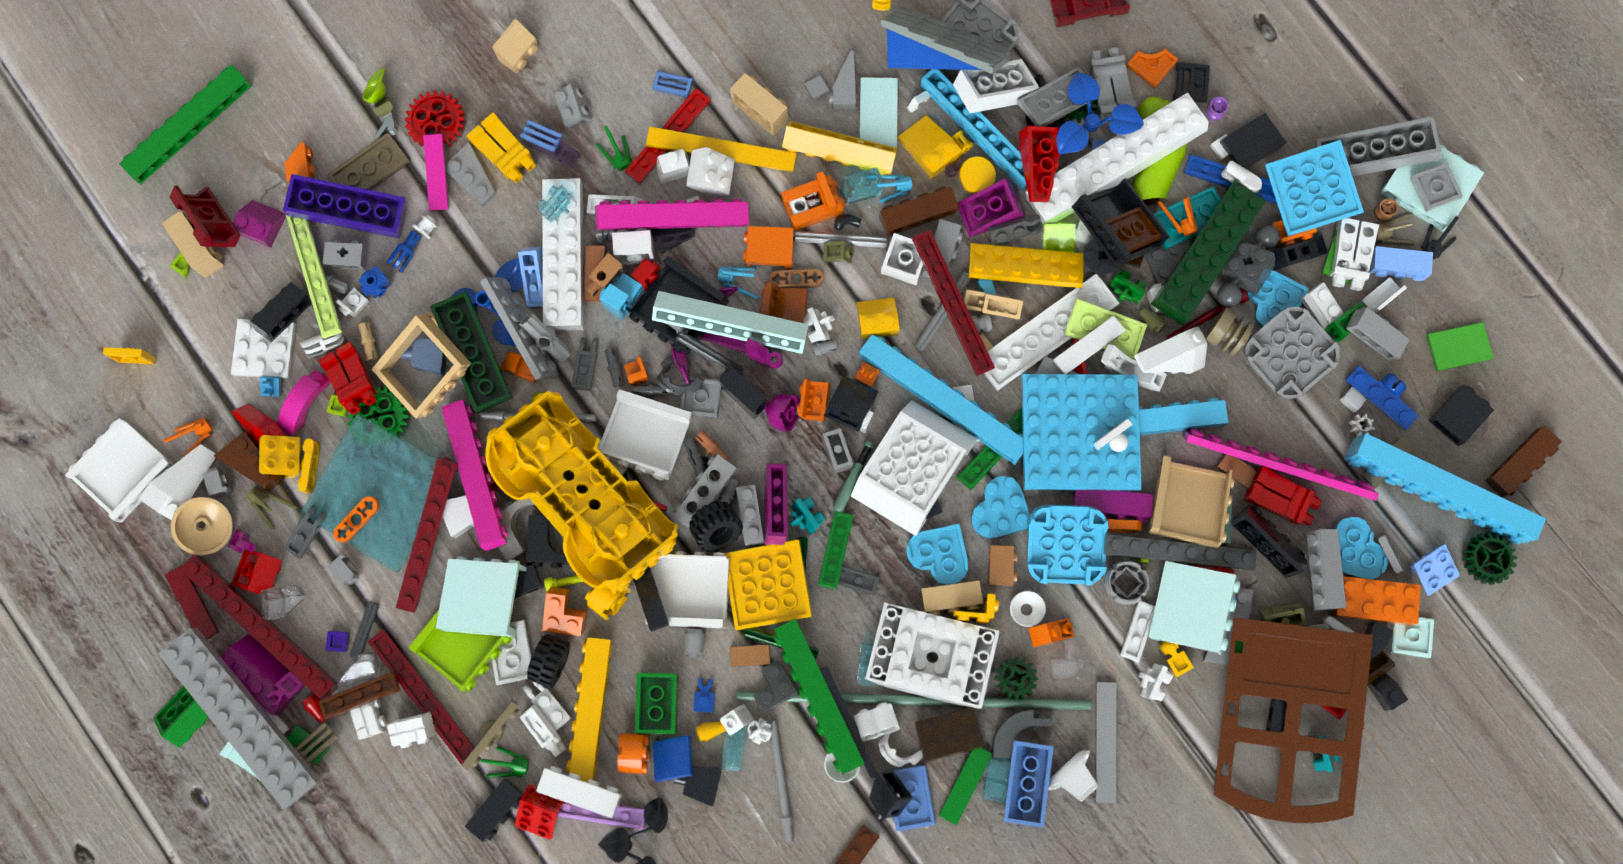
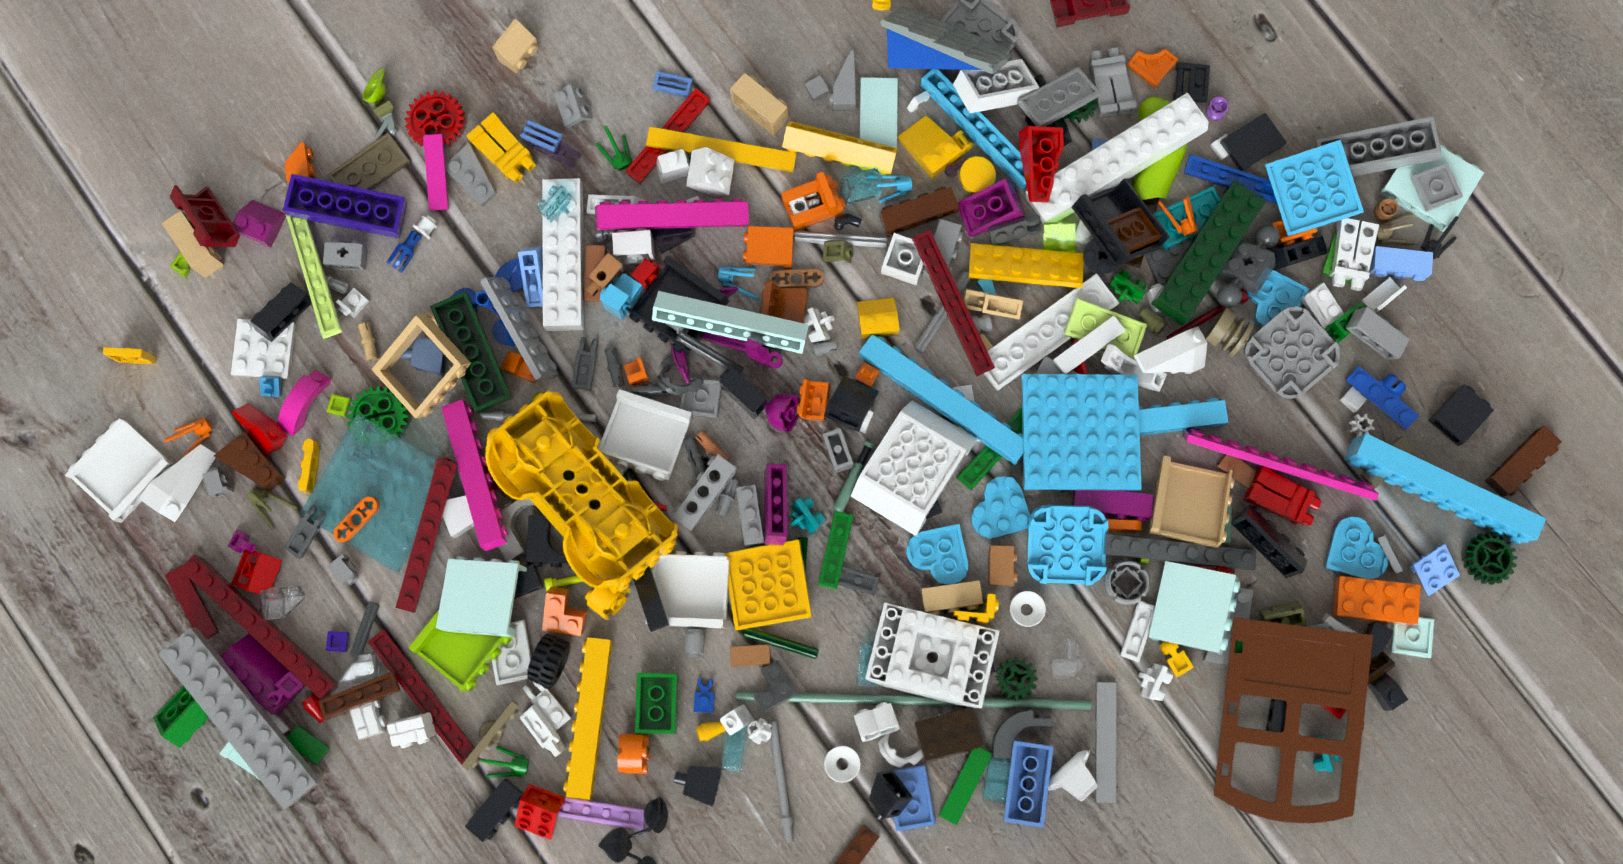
(185, 124): green brick -> none
(201, 540): tan dish -> none
(279, 455): yellow bracket -> none
(304, 753): dark tan tile -> none
(318, 345): white arm -> none
(349, 377): red hips -> none
(374, 282): blue brick -> none
(540, 332): light grey piece -> none
(579, 792): white brick -> none
(672, 758): blue tile -> none
(715, 526): black tyre -> none
(819, 697): green brick -> none
(848, 720): black tile -> none
(1051, 632): orange slope -> none
(1085, 89): blue plant -> none
(1115, 438): white tile -> none
(1236, 172): white arm -> none
(1326, 569): light grey slope -> none
(1459, 346): bright green tile -> none

